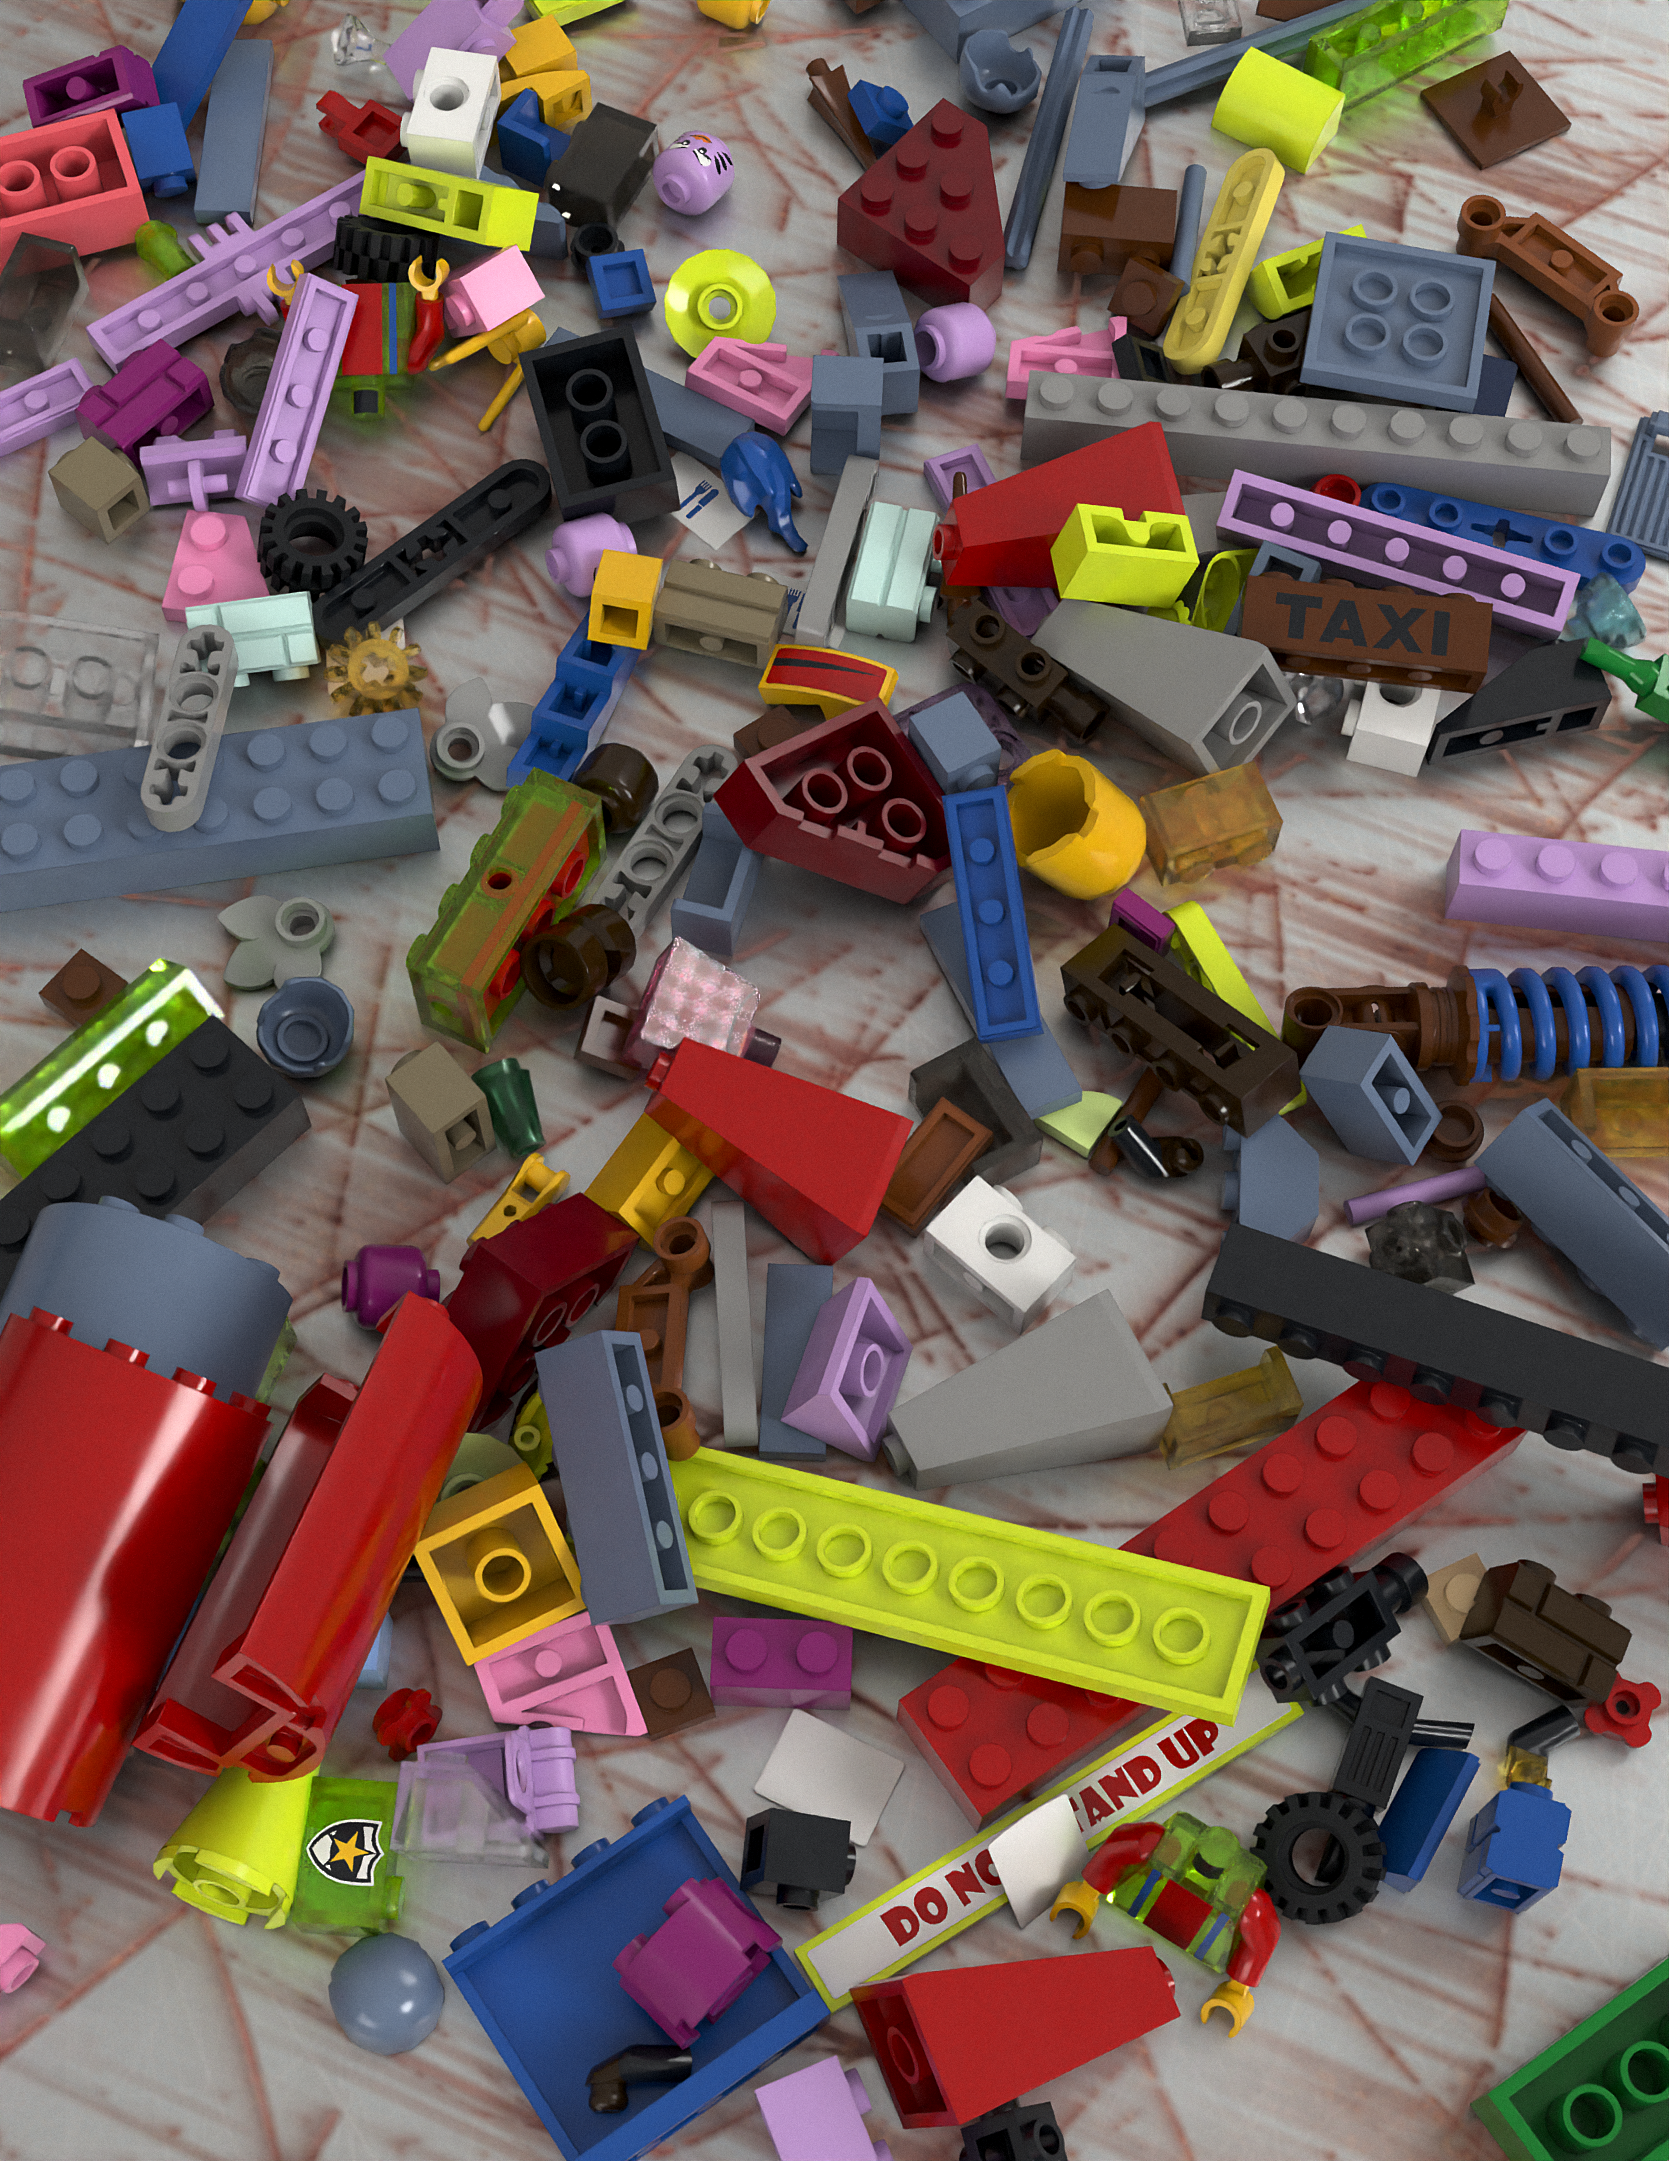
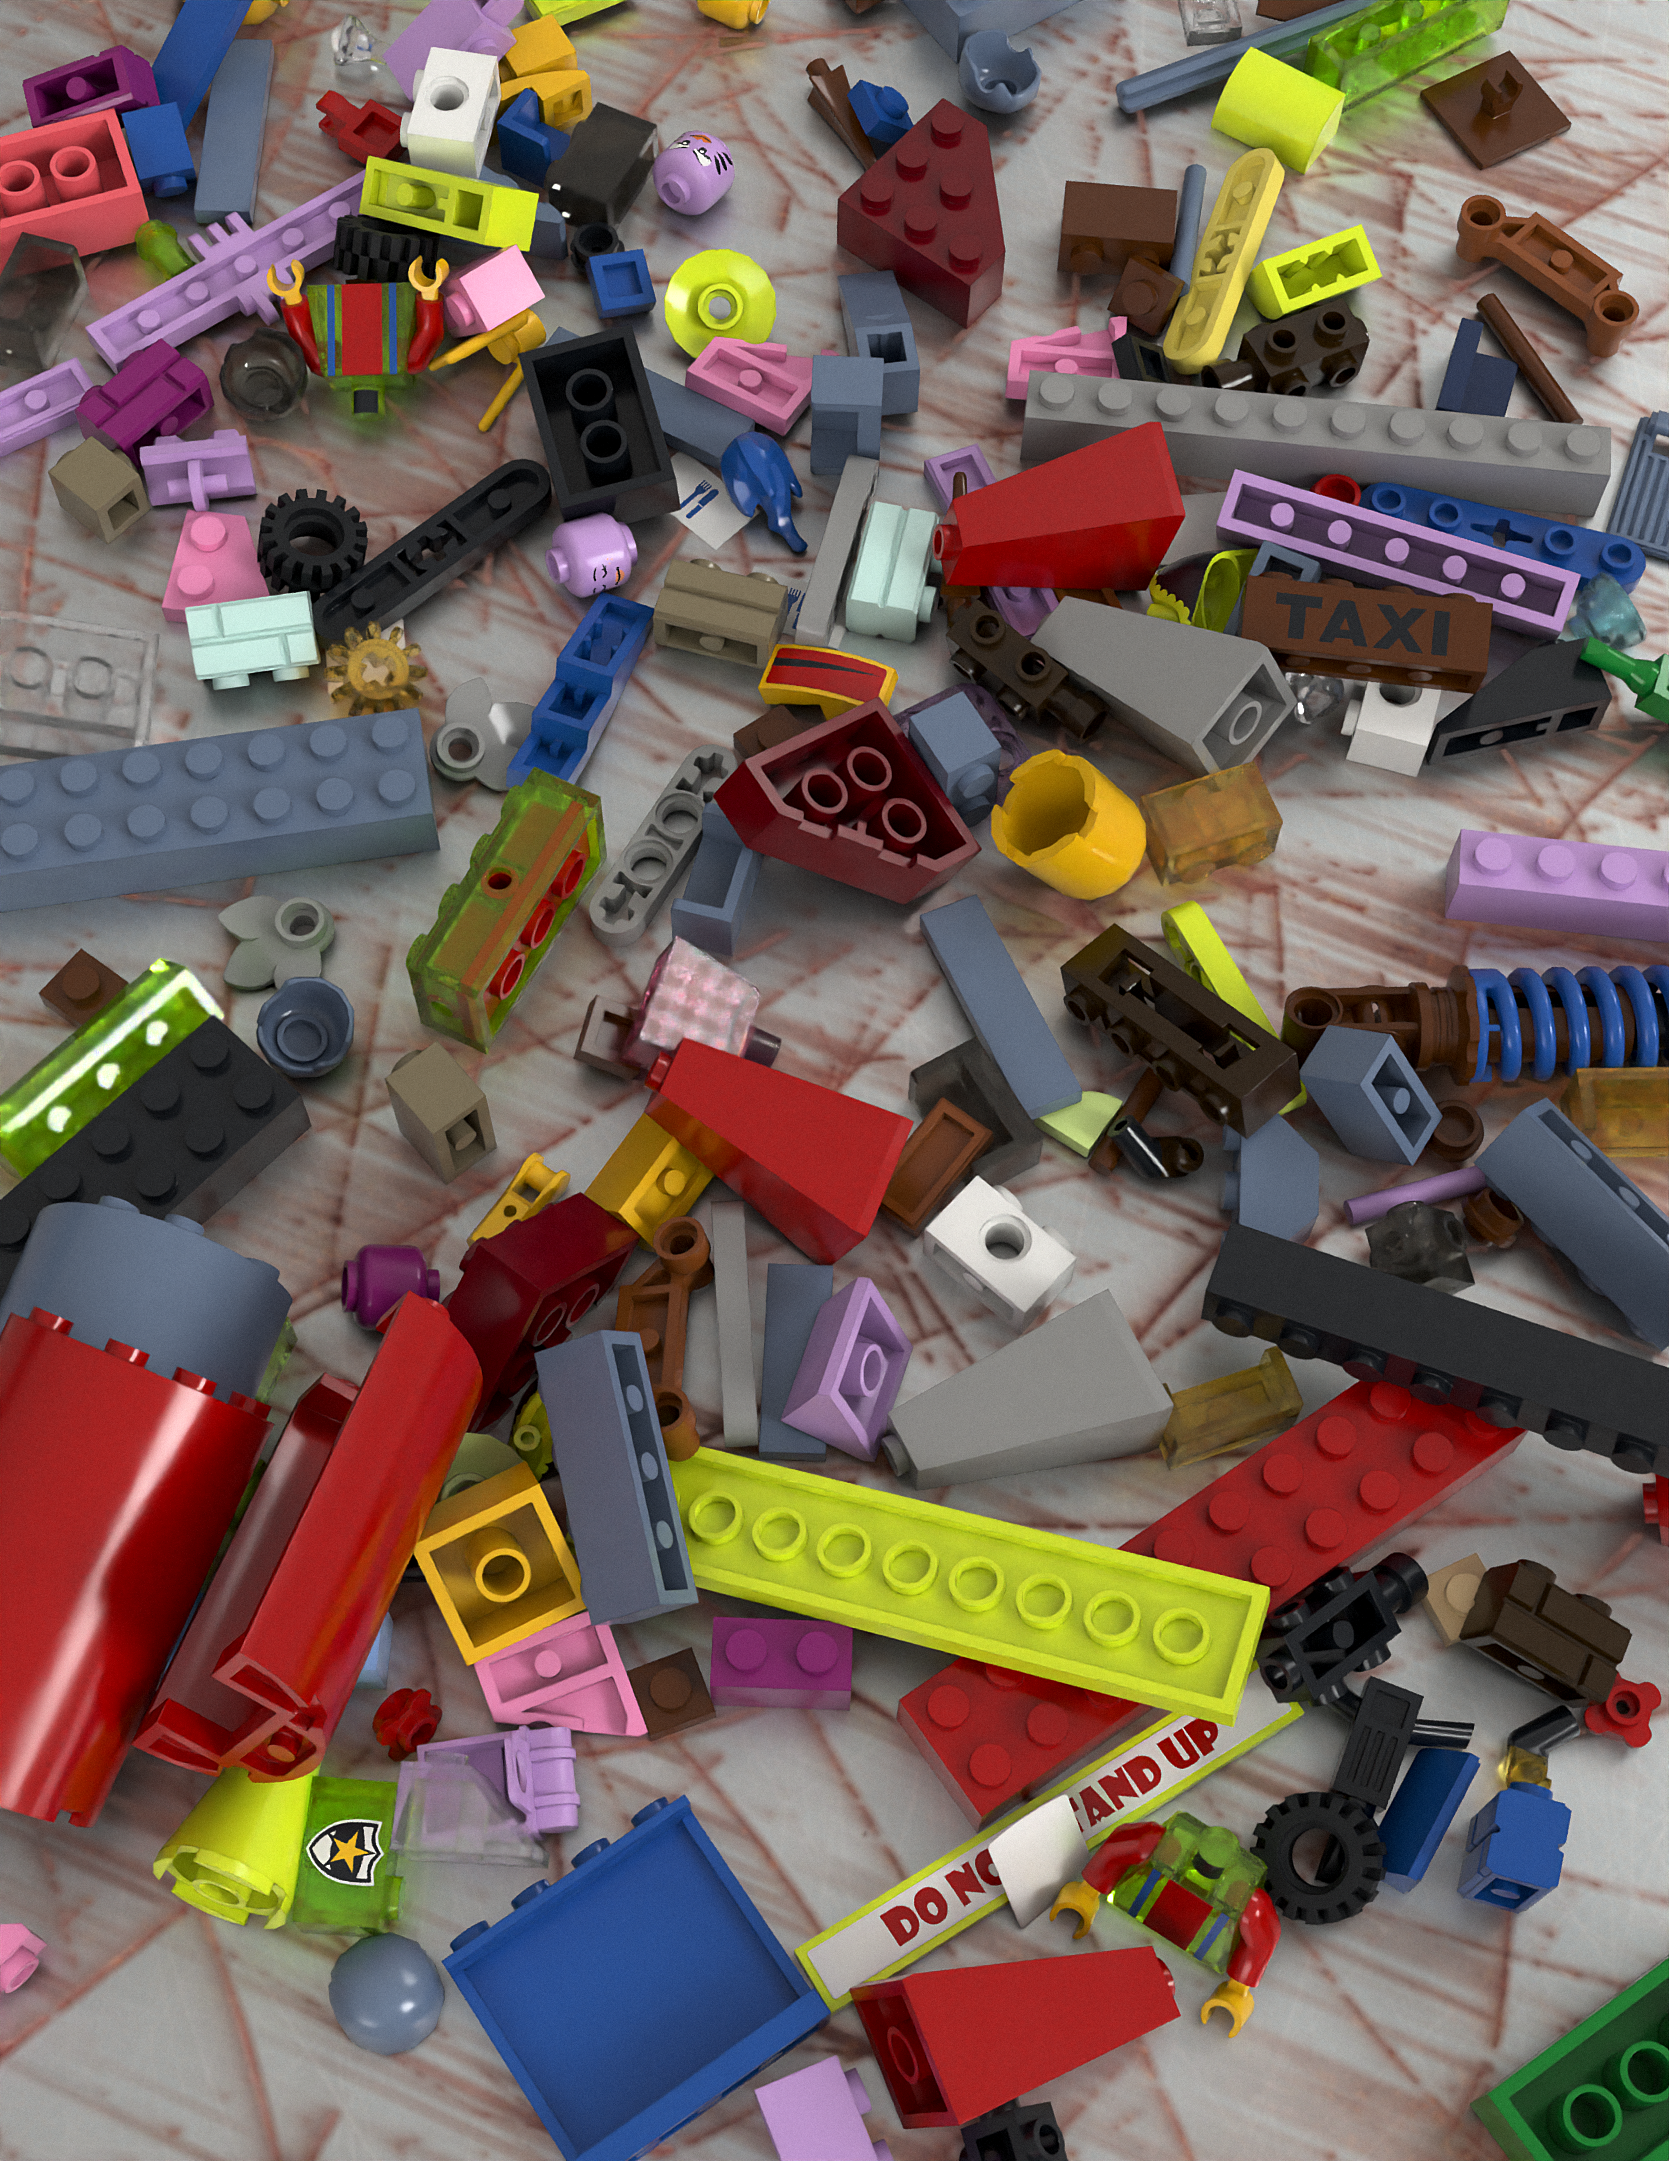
(184, 726): light grey beam -> none
(297, 391): lavender tile -> none
(512, 1106): clear green cone -> none
(578, 957): dark brown wheel -> none
(623, 782): dark brown head -> none
(624, 599): yellow brick -> none
(631, 2066): arm -> none
(696, 1958): magenta brick -> none
(797, 1858): black brick -> none
(829, 1775): white sticker -> none
(954, 342): lavender head -> none
(992, 915): blue tile -> none
(1046, 137): sand blue axle -> none
(1105, 120): sand blue slope -> none
(1124, 560): neon yellow brick -> none
(1142, 921): magenta tile -> none
(1398, 322): sand blue plate -> none

